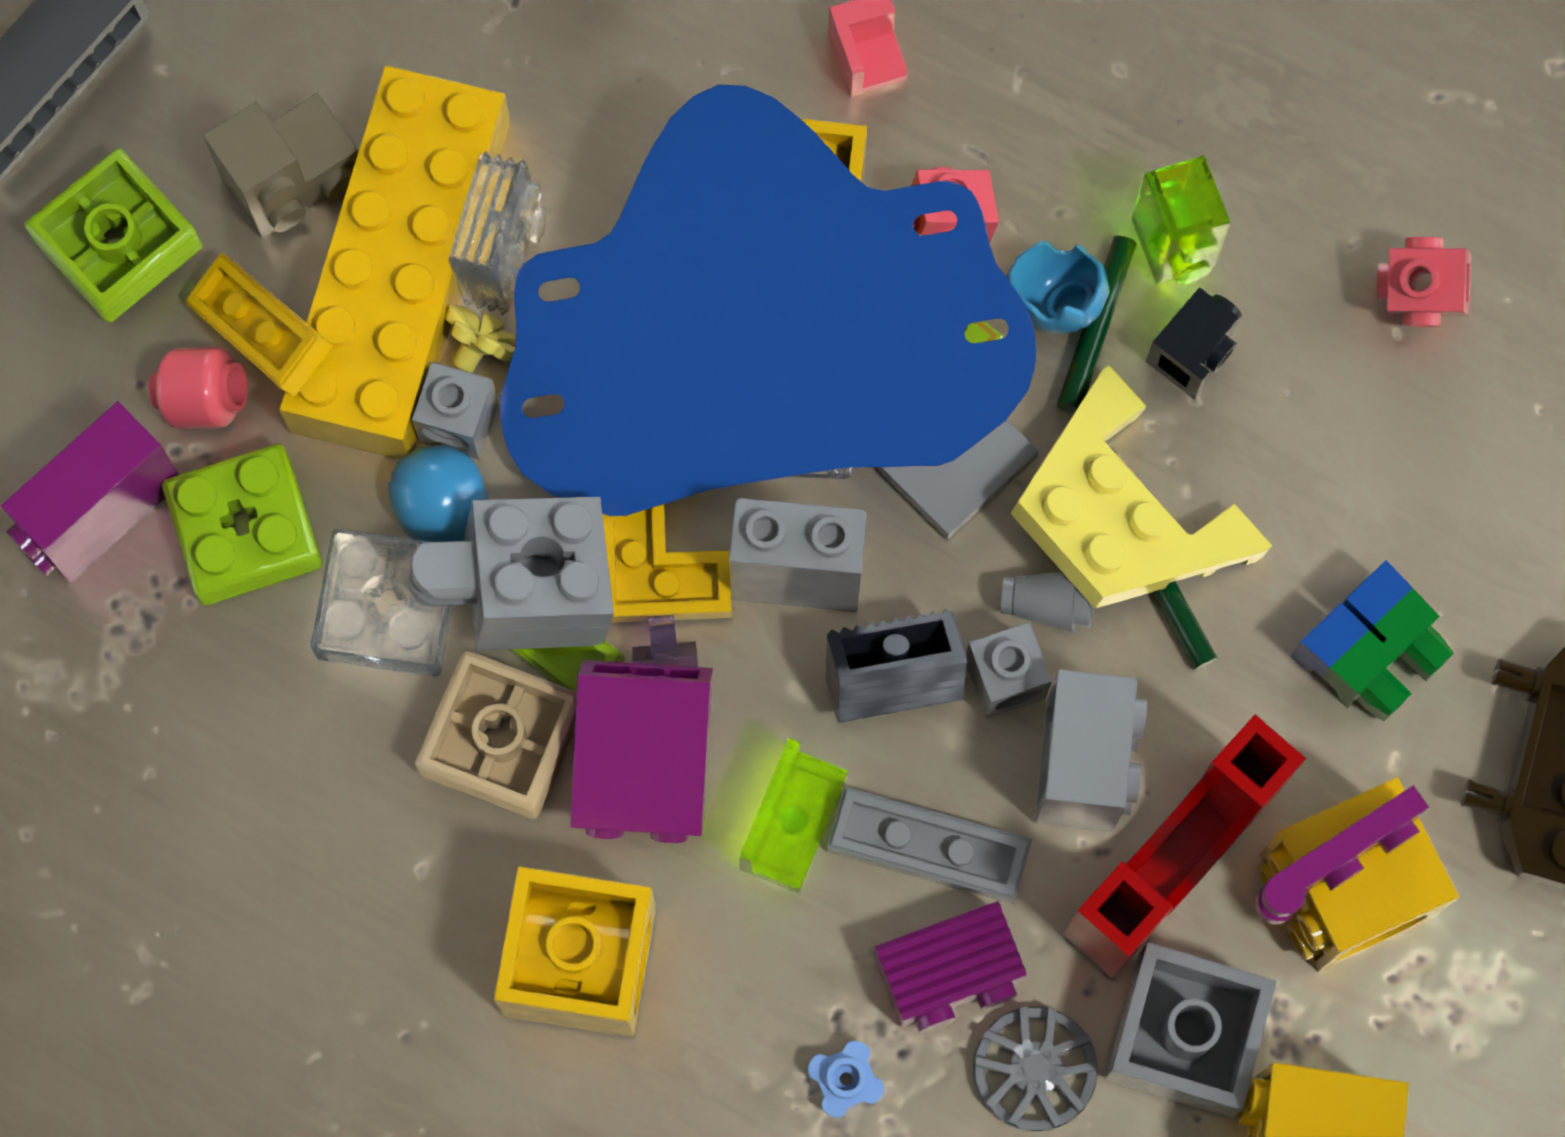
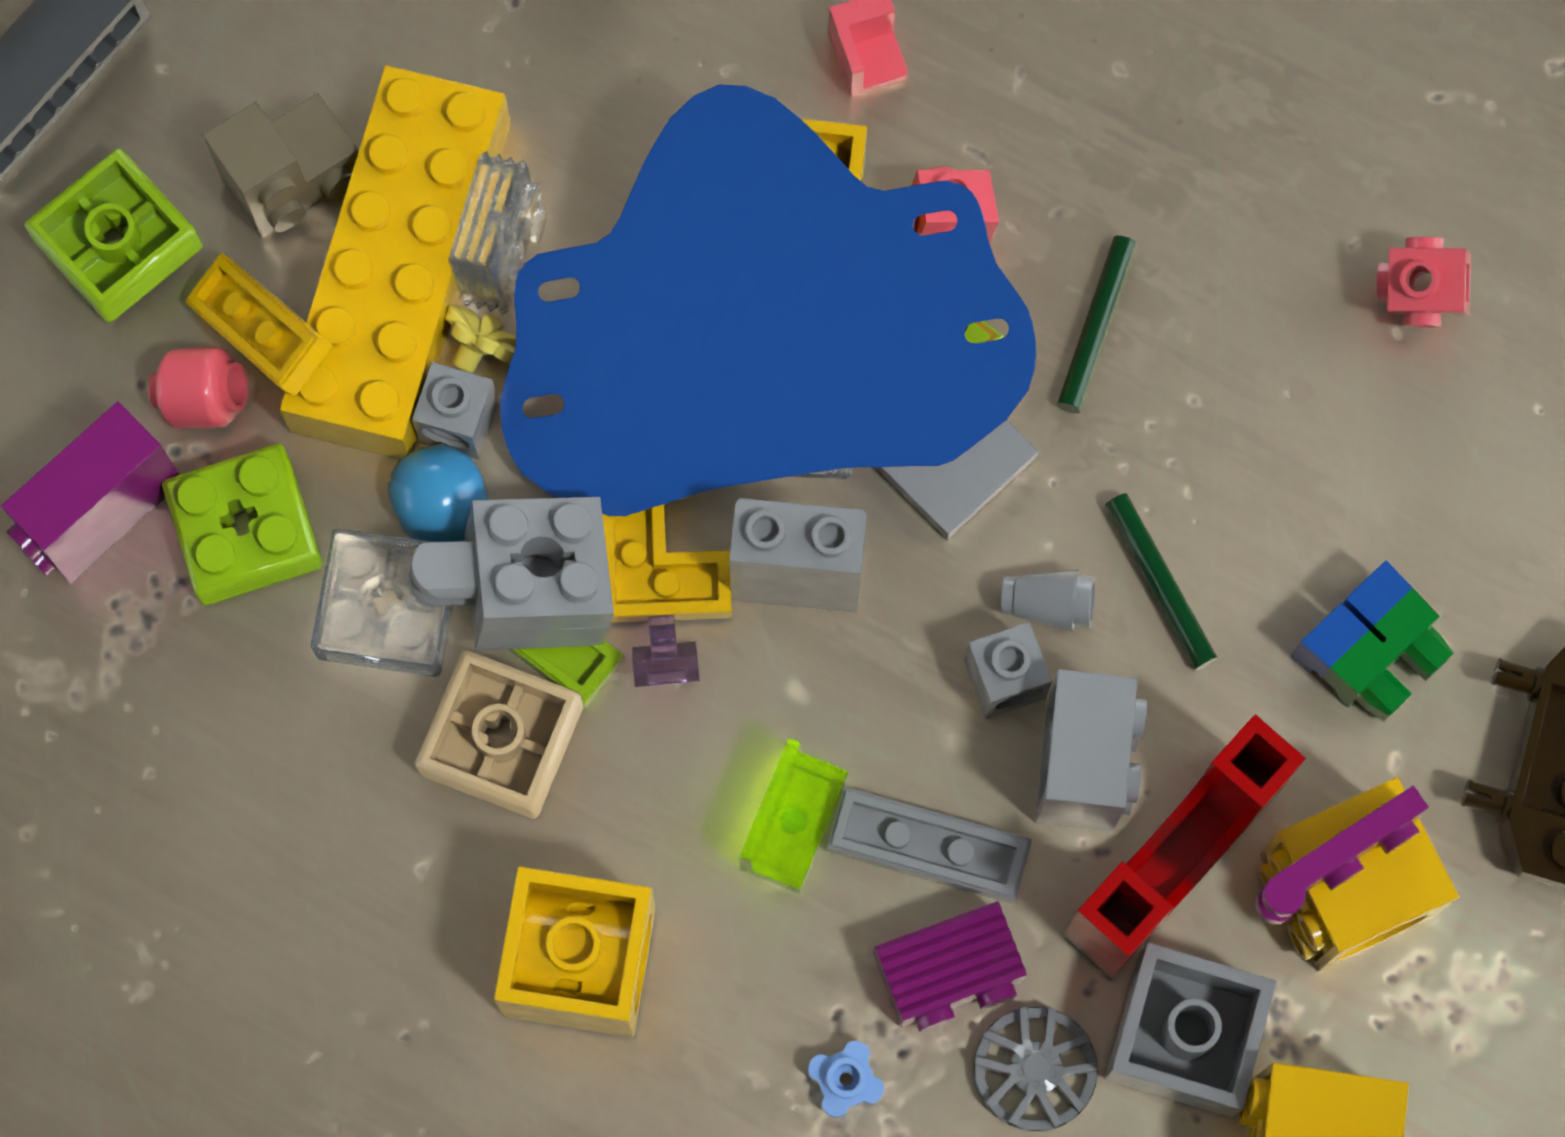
(641, 750): magenta brick -> none
(895, 666): black brick -> none
(1060, 287): dark azure hair -> none
(1104, 521): light yellow wing -> none
(1180, 221): clear neon green brick -> none
(1196, 340): black brick -> none

